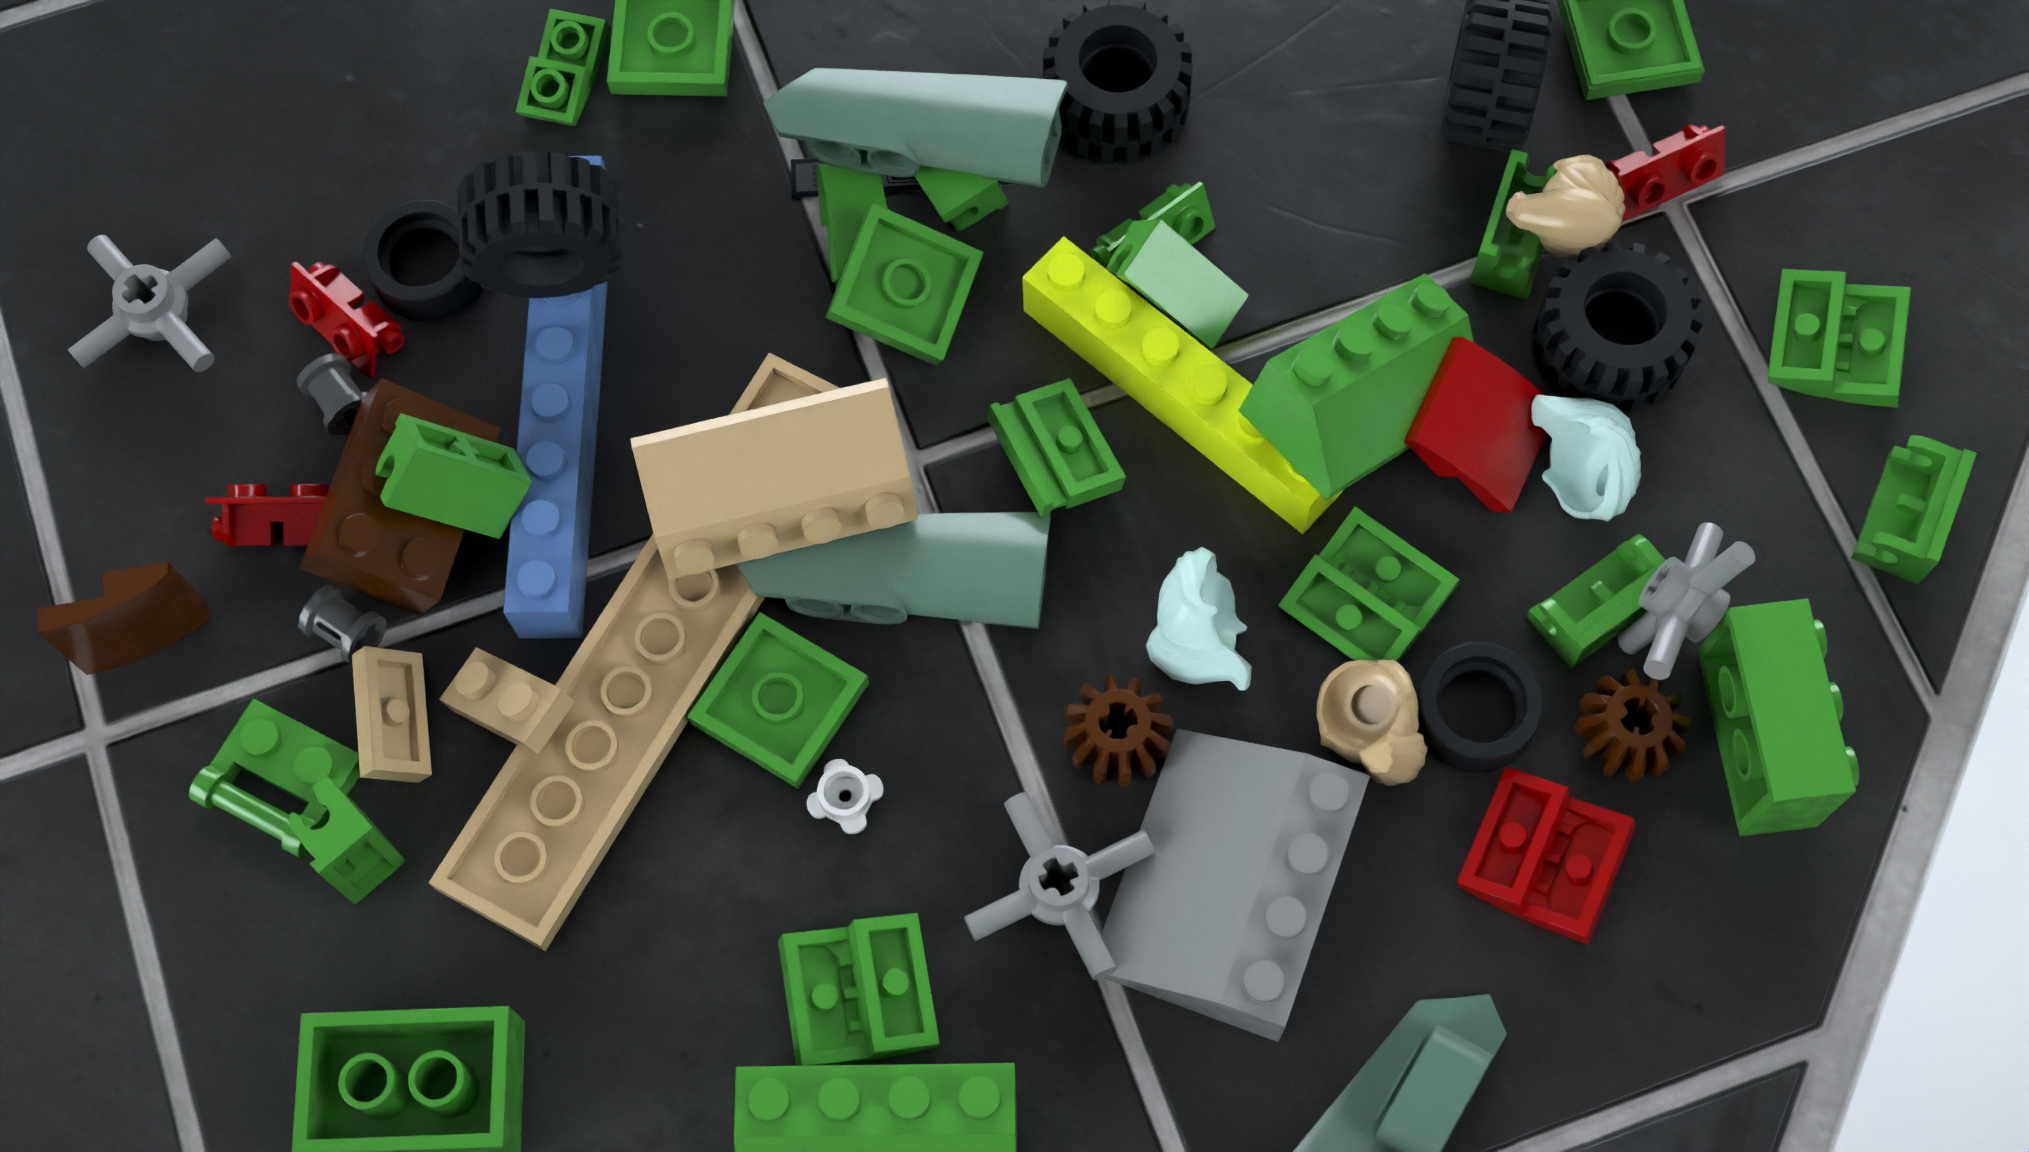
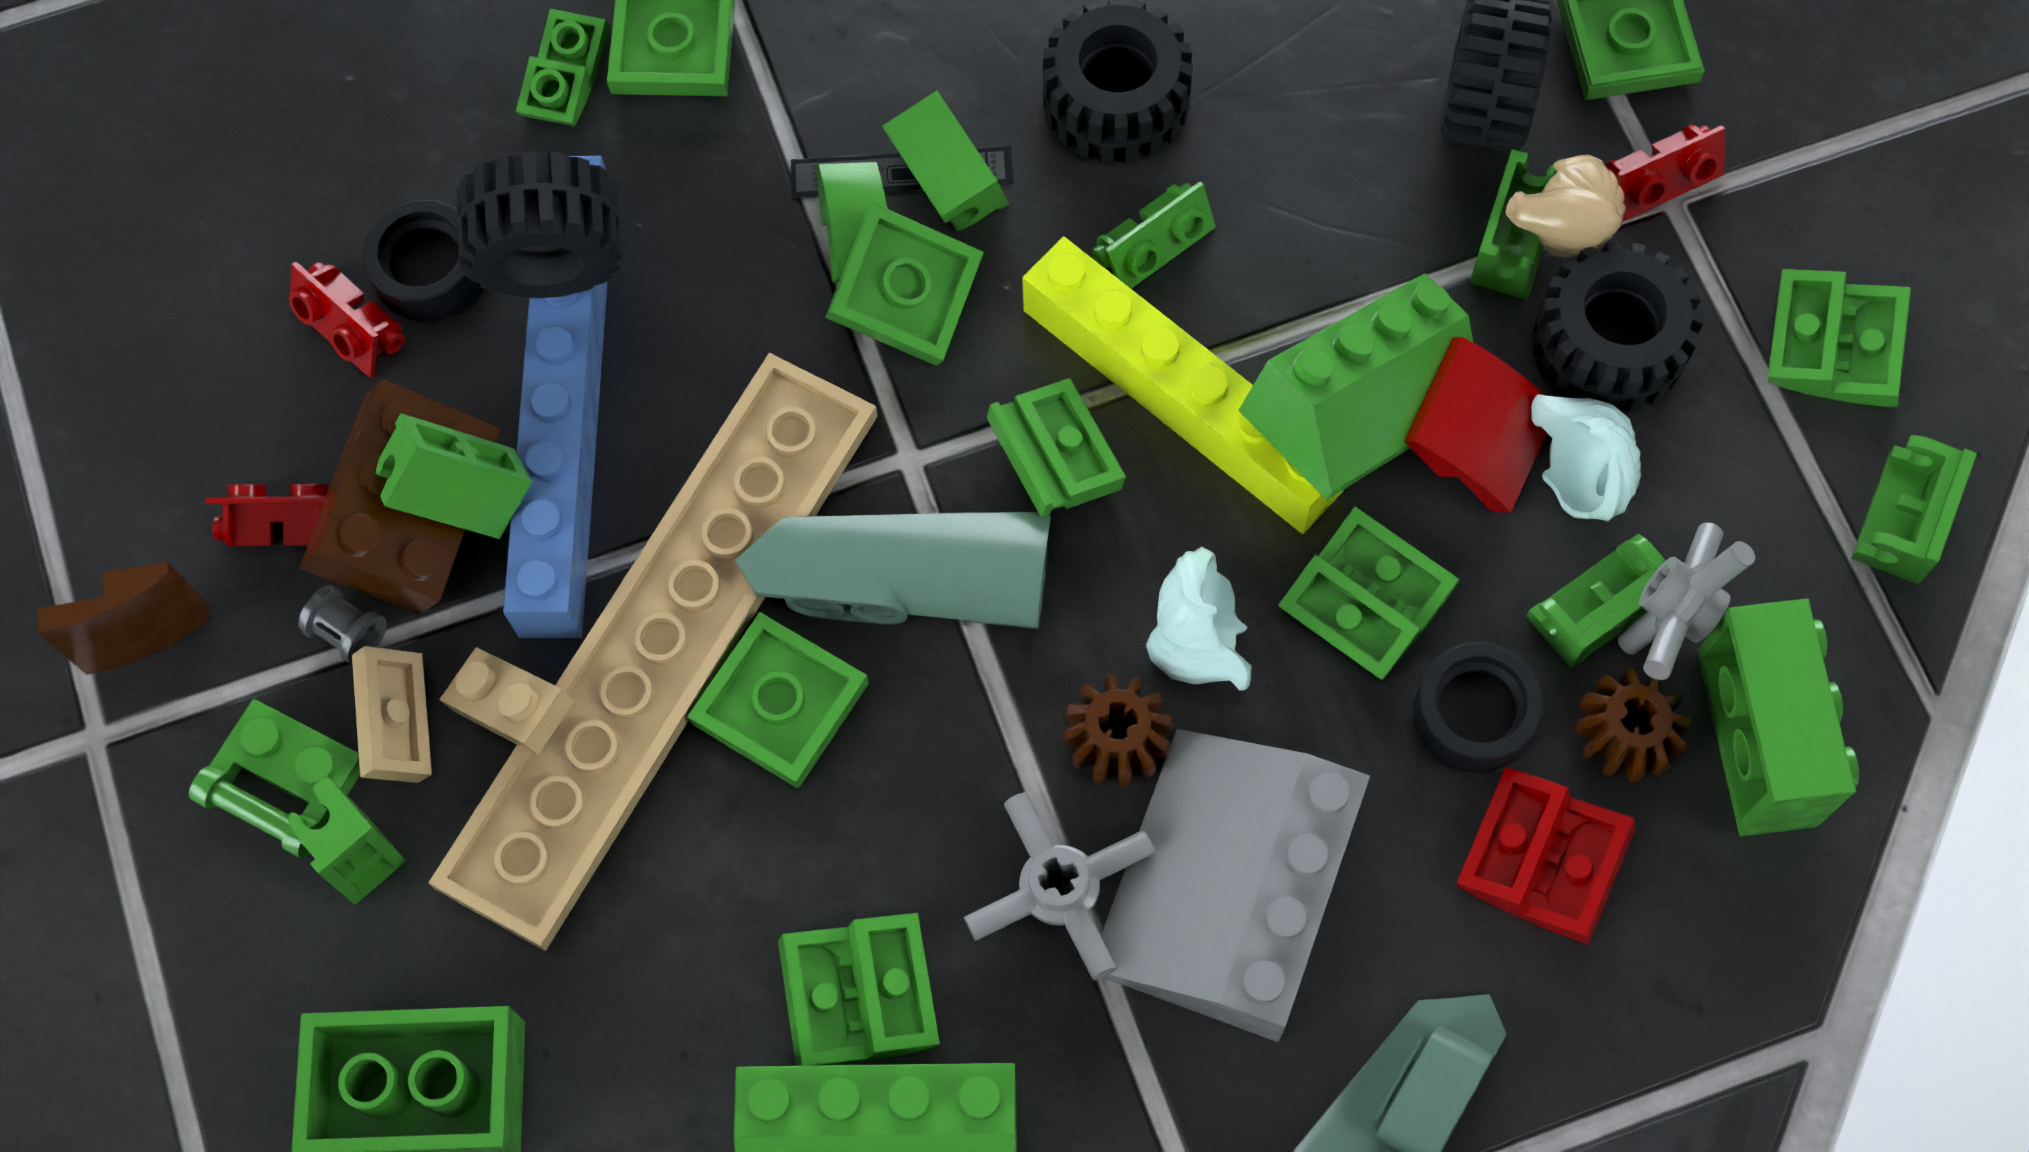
(150, 303): light grey bar -> none
(333, 390): dark grey bush -> none
(775, 478): tan slope -> none
(842, 777): white plate -> none
(915, 119): sand green panel -> none
(1177, 280): hinge -> none
(1372, 719): tan hair -> none

